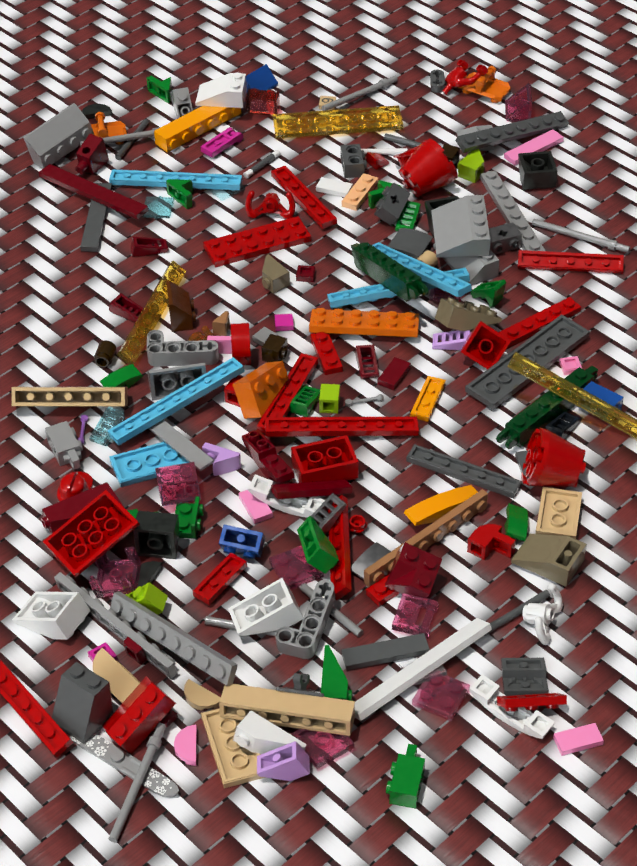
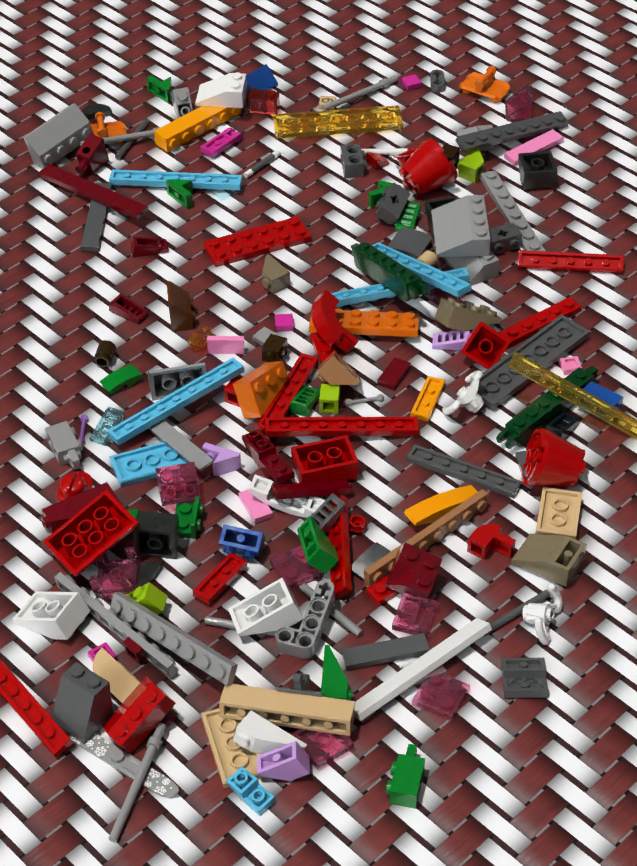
(69, 396): tan brick -> none
(150, 314): clear yellow plate -> none
(158, 207): clear light blue piece -> none
(180, 352): light grey beam -> none
(186, 745): bright pink tile -> none
(199, 697): tan tile -> none
(221, 324): medium nougat slope -> none
(241, 343): red brick -> none
(250, 791): none -> medium azure slope
(270, 205): red piece -> none
(304, 197): red plate -> none
(305, 273): dark red tile -> none
(327, 324): none -> red arch
(333, 187): white tile -> none
(337, 371): none -> medium nougat slope
(359, 192): light nougat plate -> none
(363, 350): dark red slope -> none
(400, 140): dark grey bar -> none
(411, 82): none -> dark pink tile
(456, 77): red piece -> none
(468, 395): none -> white piece
(492, 291): green slope -> none
(516, 522): green slope -> none
(522, 720): white slope -> none
(531, 701): red plate -> none
(578, 739): bright pink tile -> none
(612, 244): light grey bar -> none

